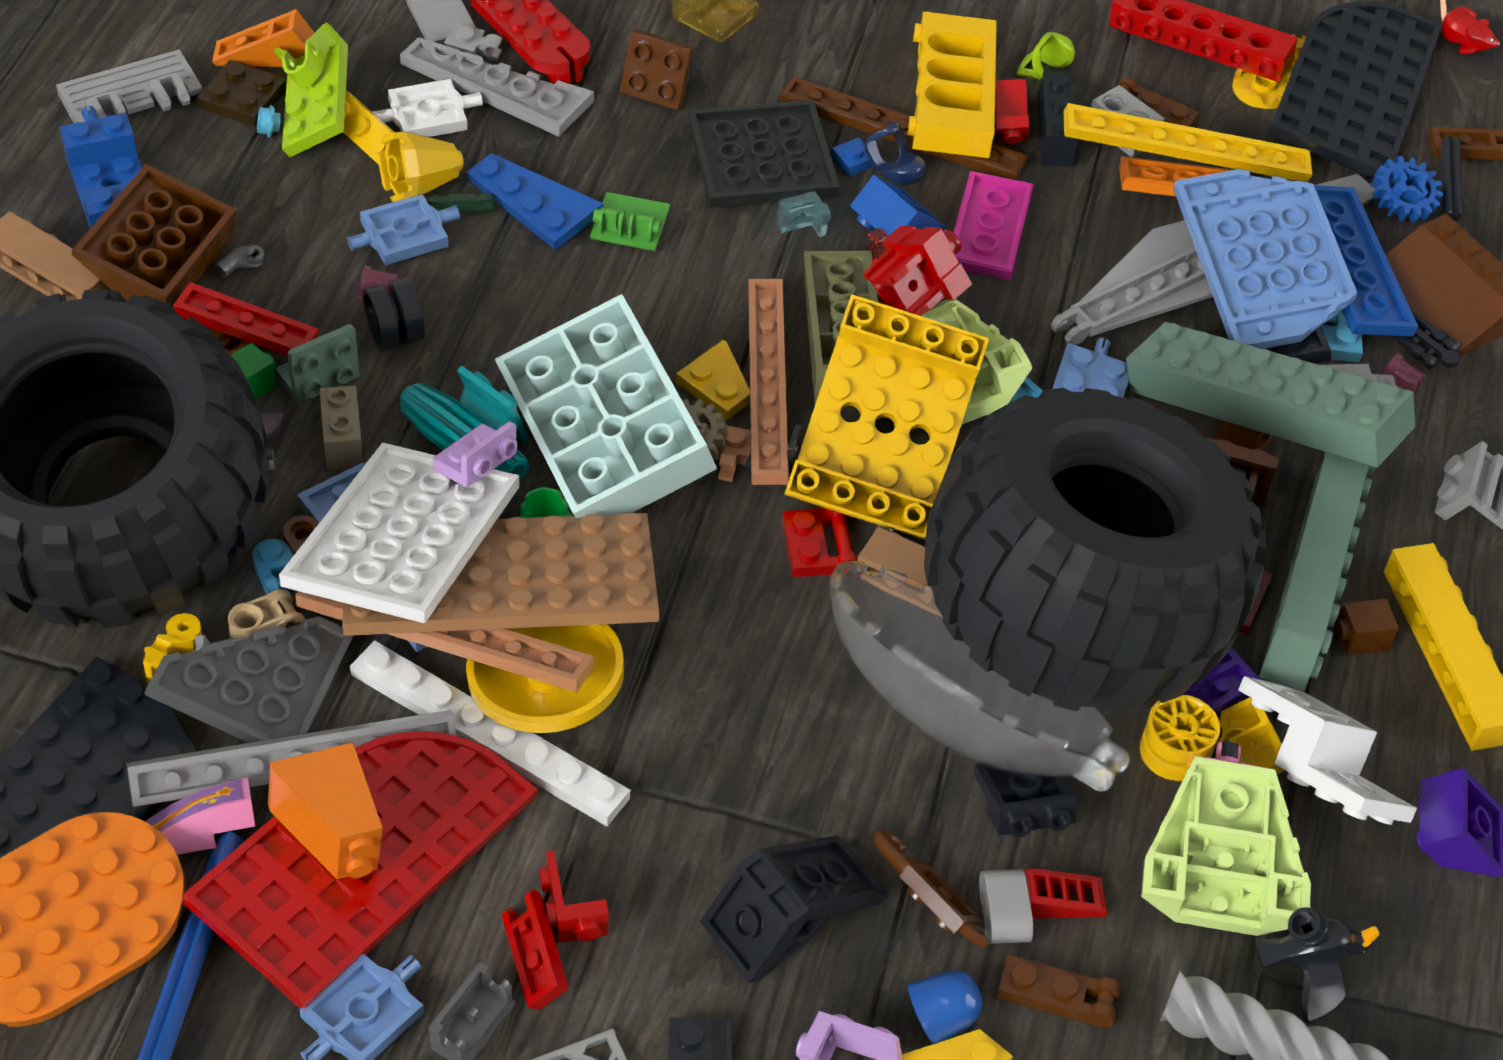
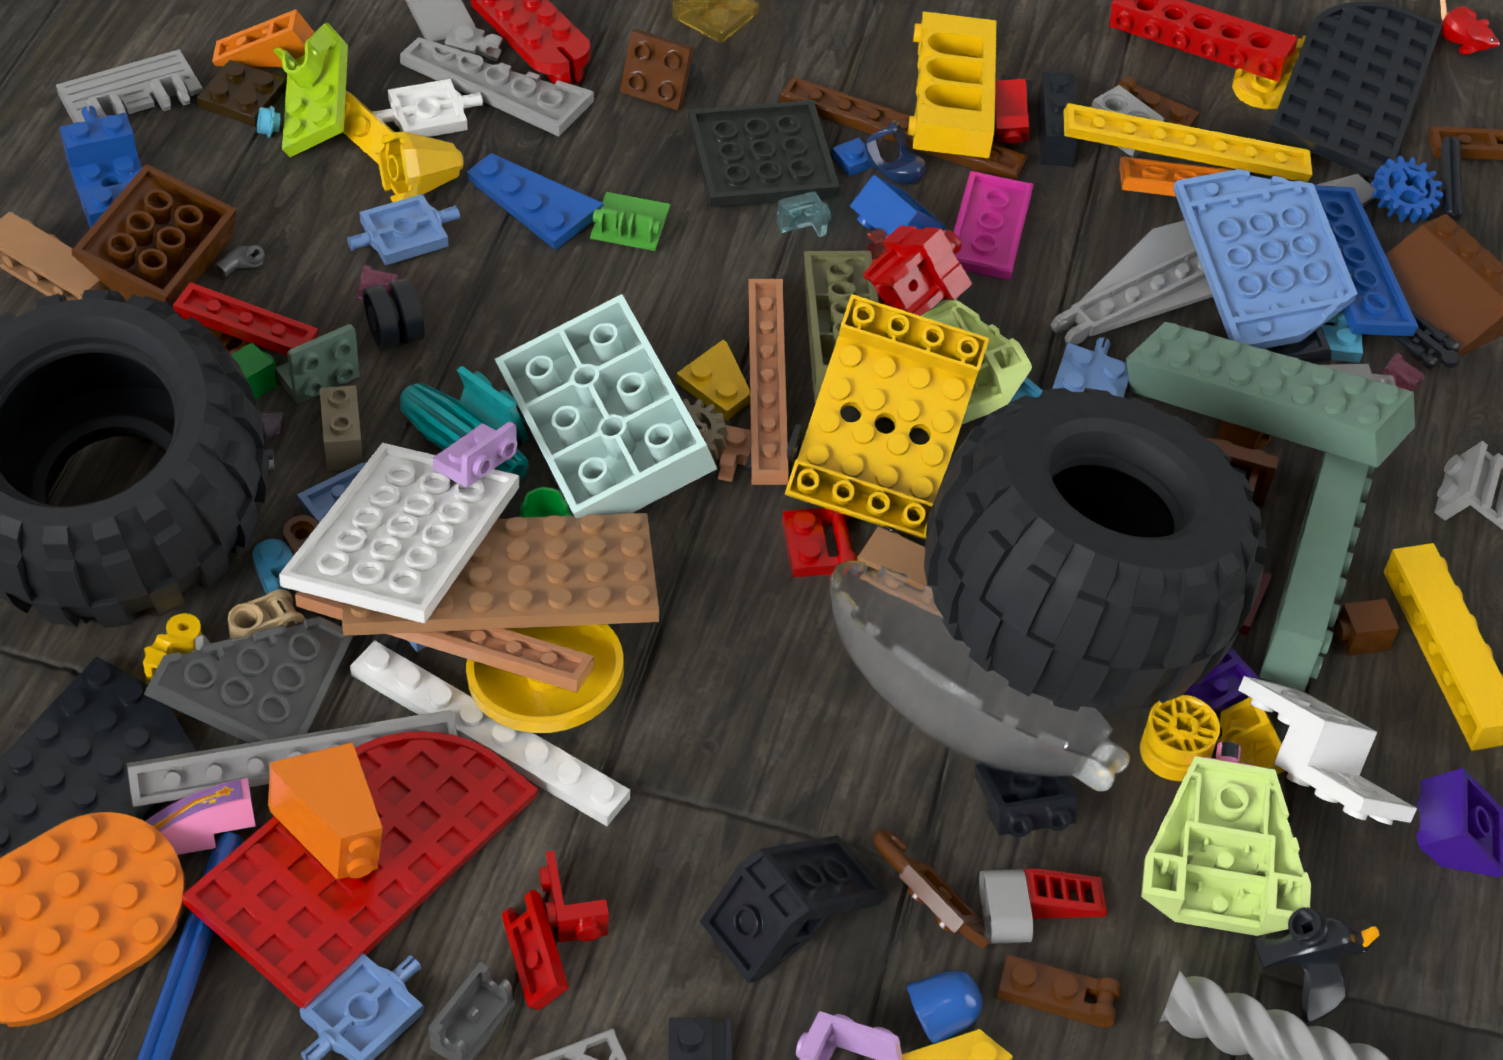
(465, 202): clear green axle -> none
(1053, 50): lime piece -> none

